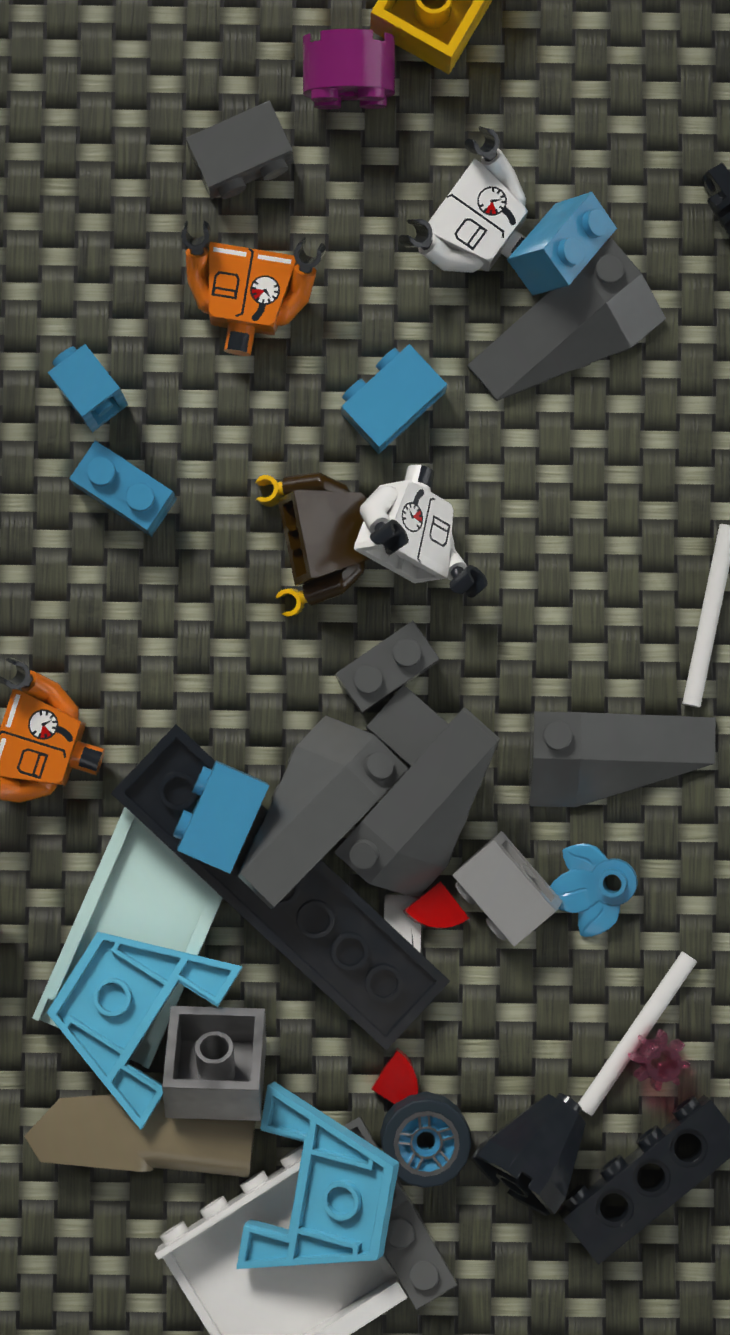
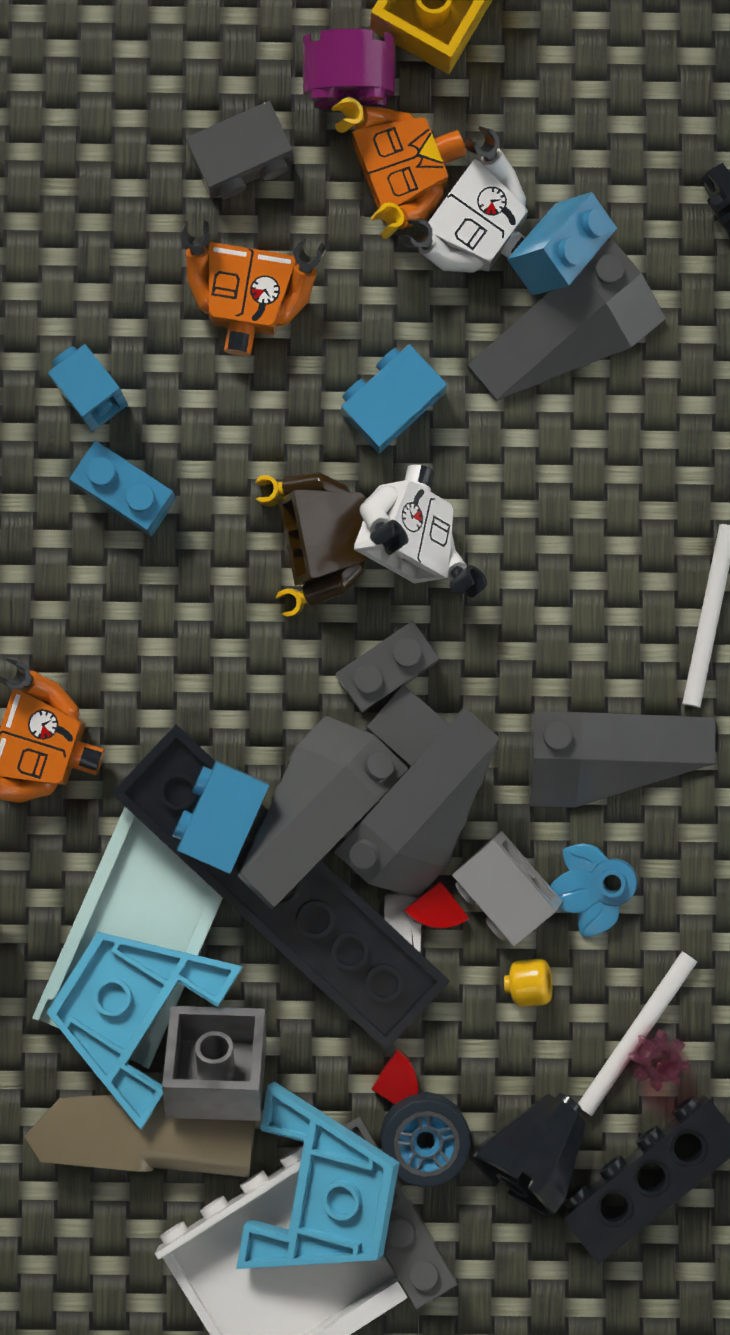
(399, 161): none -> orange torso
(529, 982): none -> yellow piece

